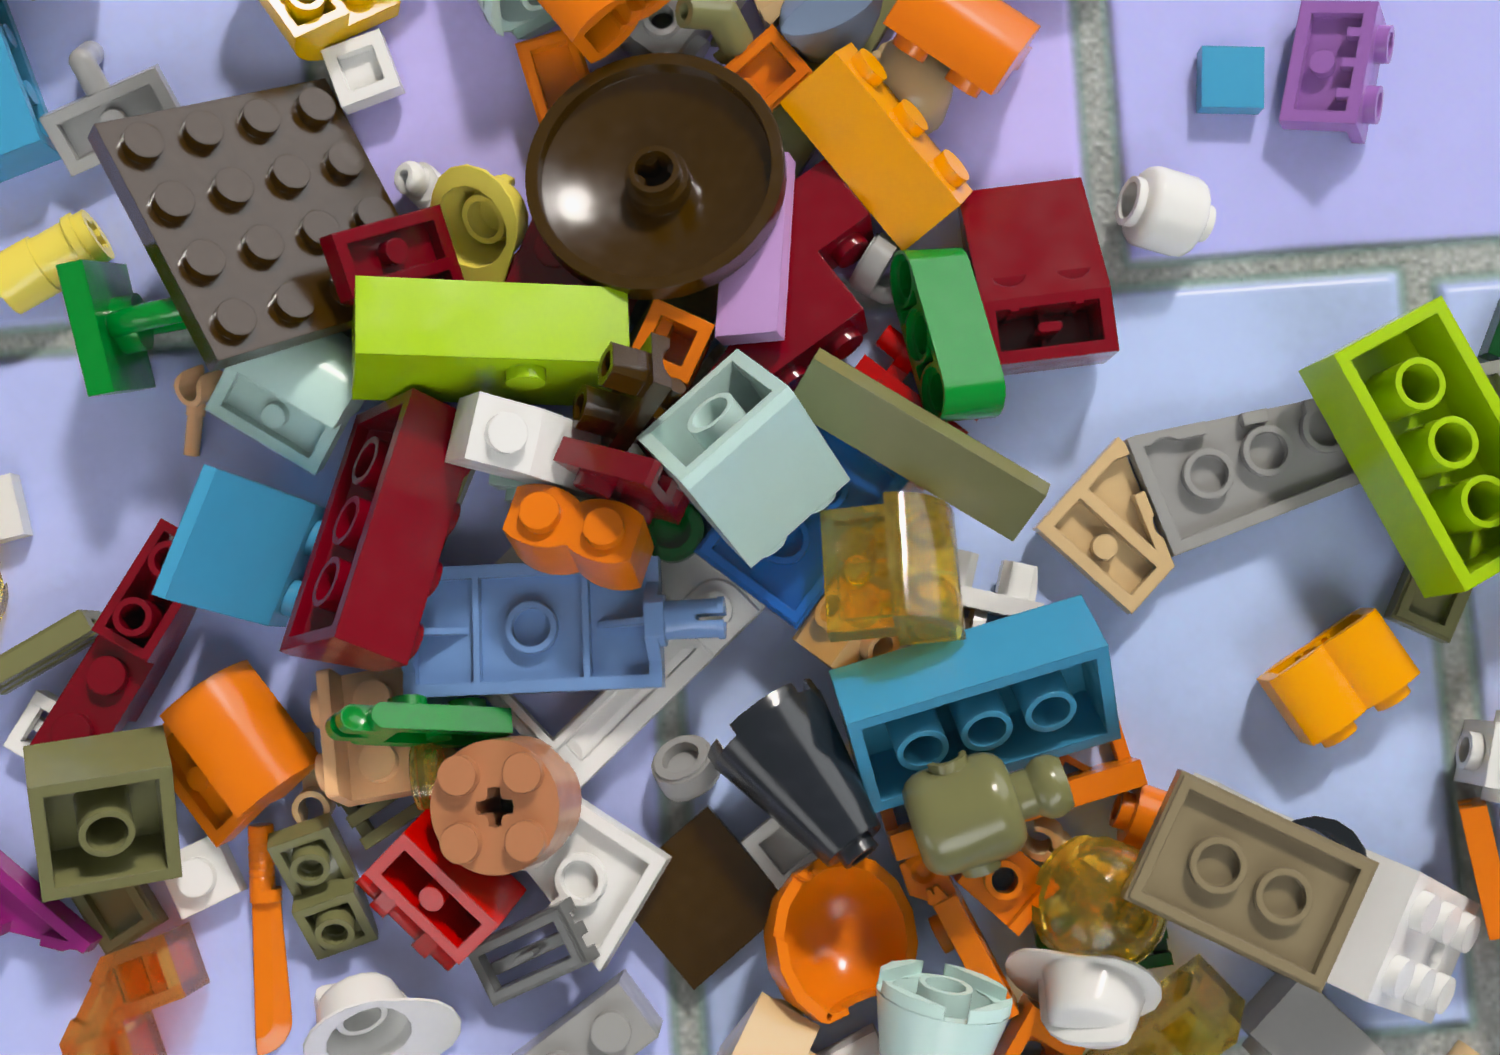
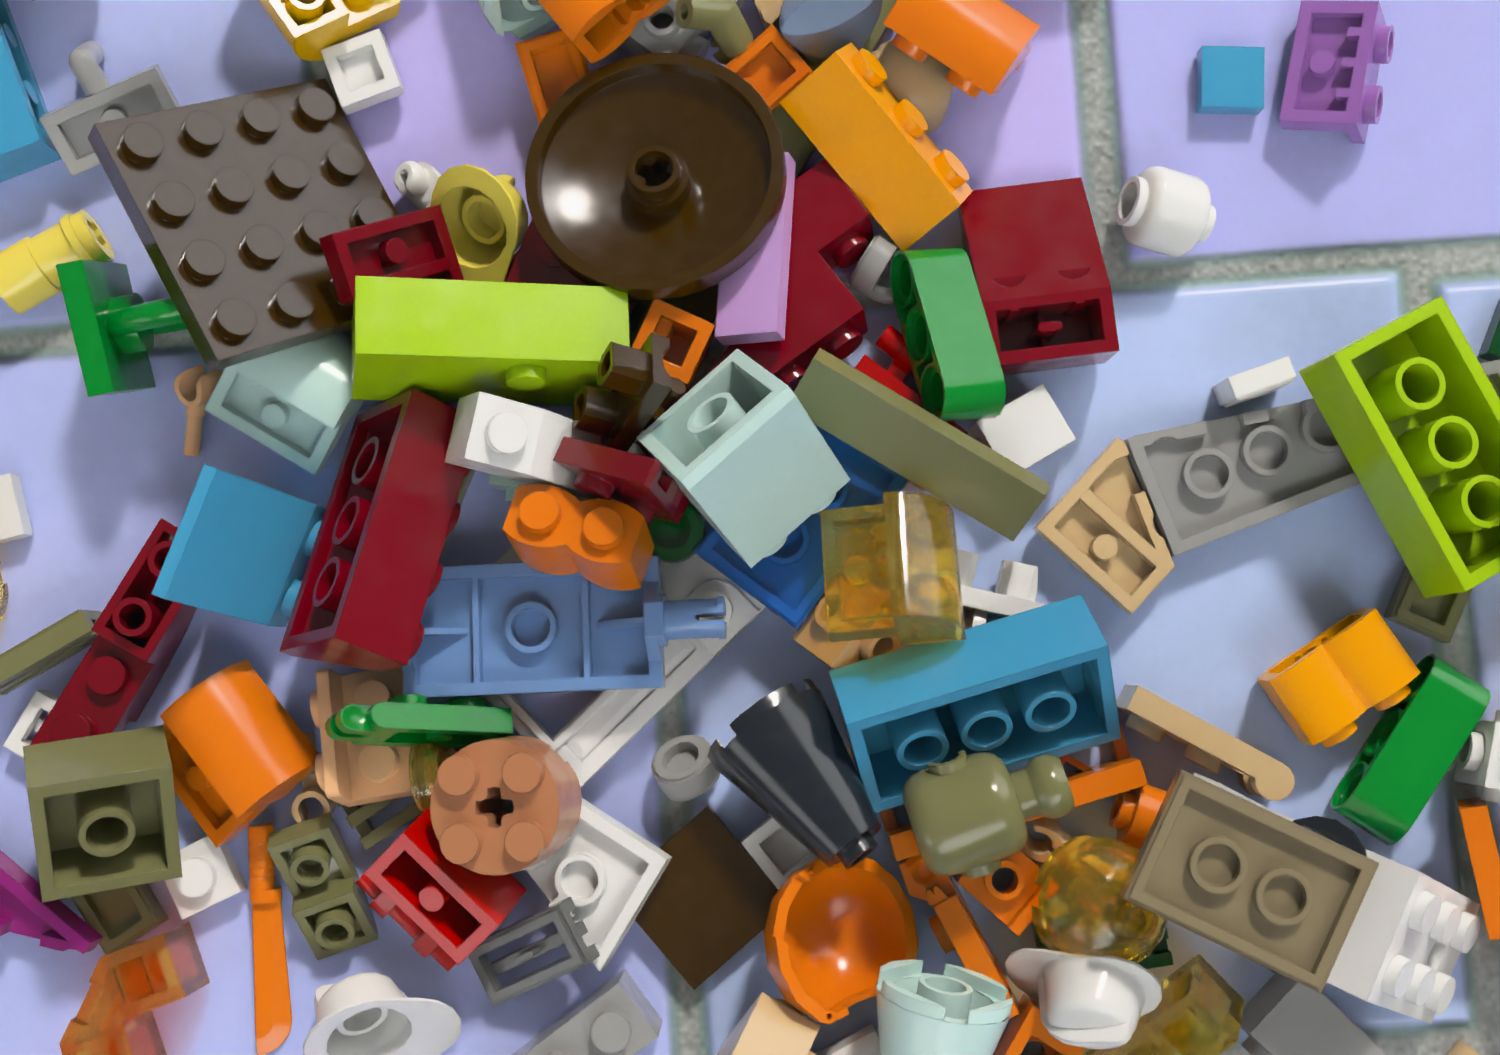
(1025, 429): none -> white brick
(1205, 743): none -> tan plate
(1254, 382): none -> white tile
(1410, 751): none -> green beam

